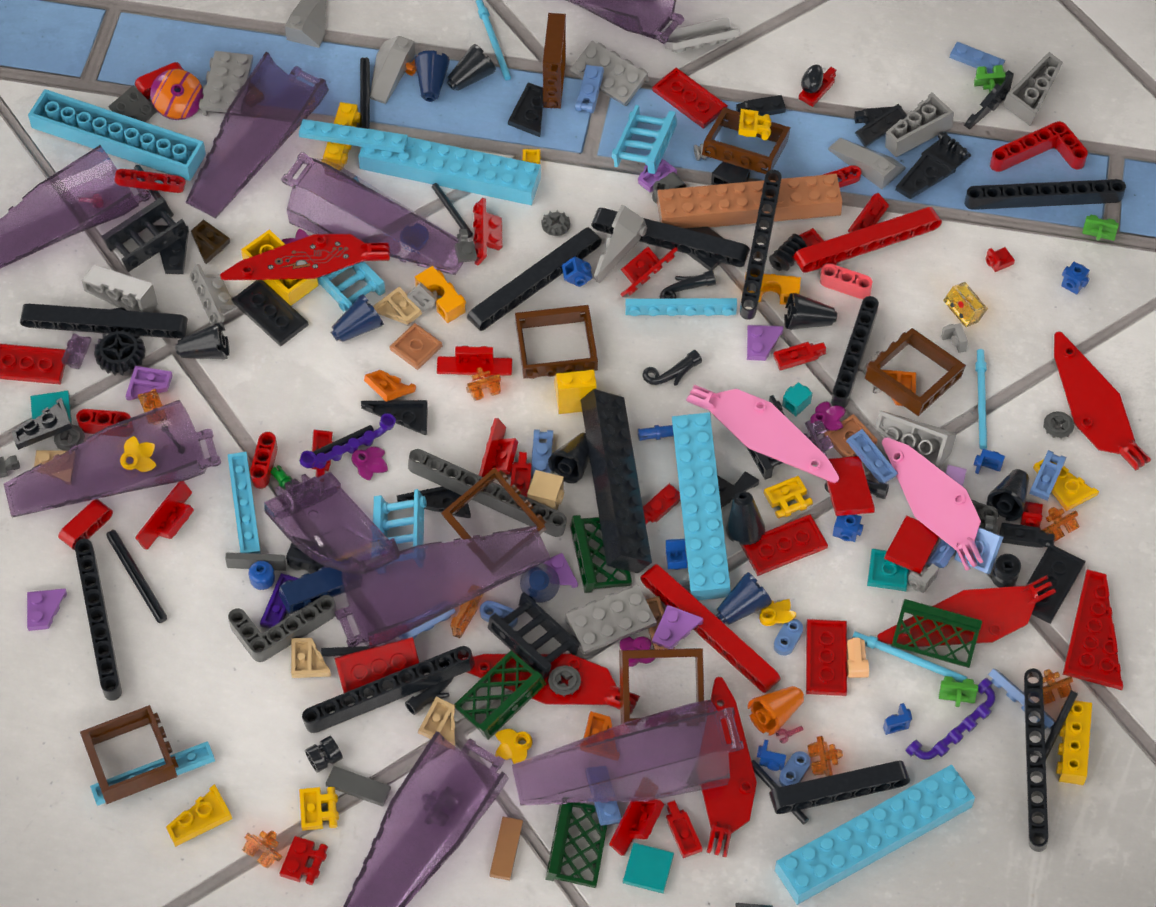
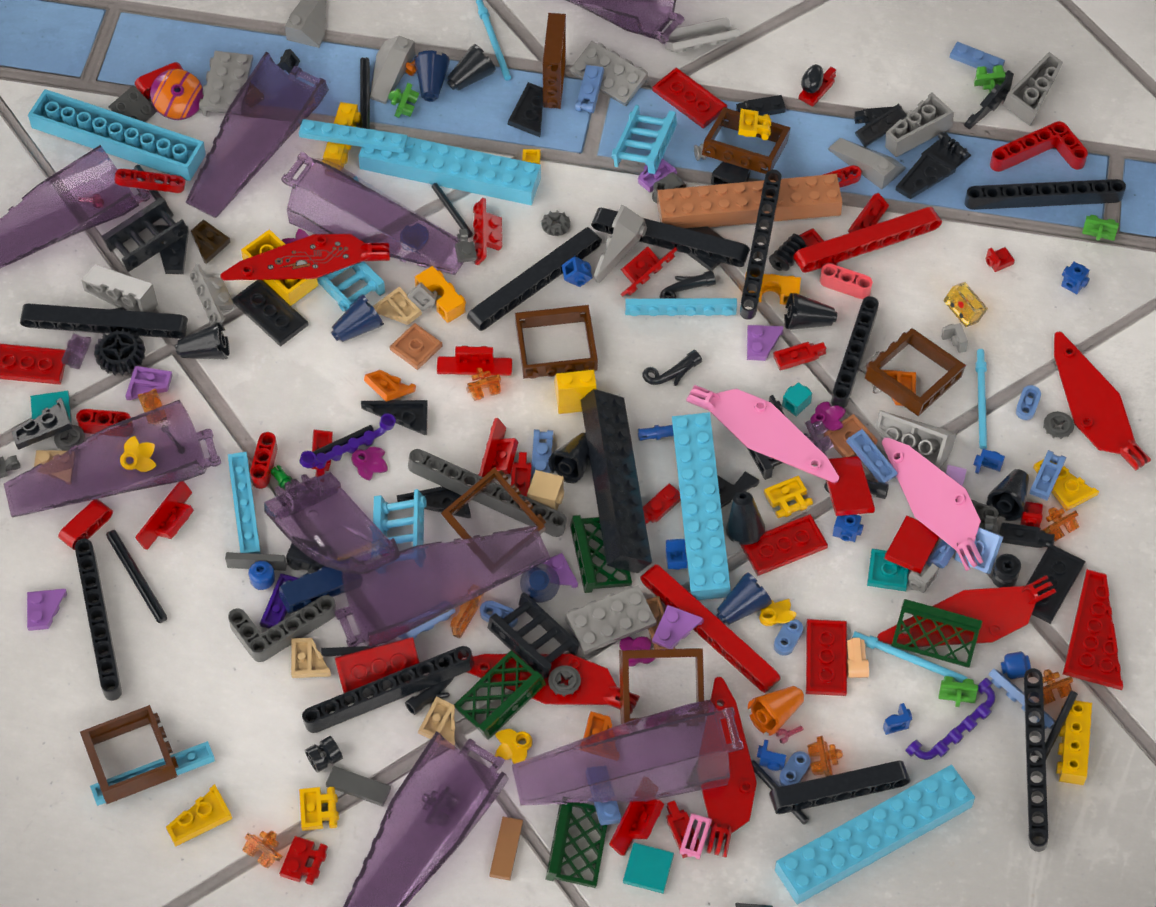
(288, 61): none -> black tile
(401, 98): none -> bright green hips
(690, 852): none -> bright pink tile
(1015, 665): none -> blue head
(1028, 404): none -> medium blue plate

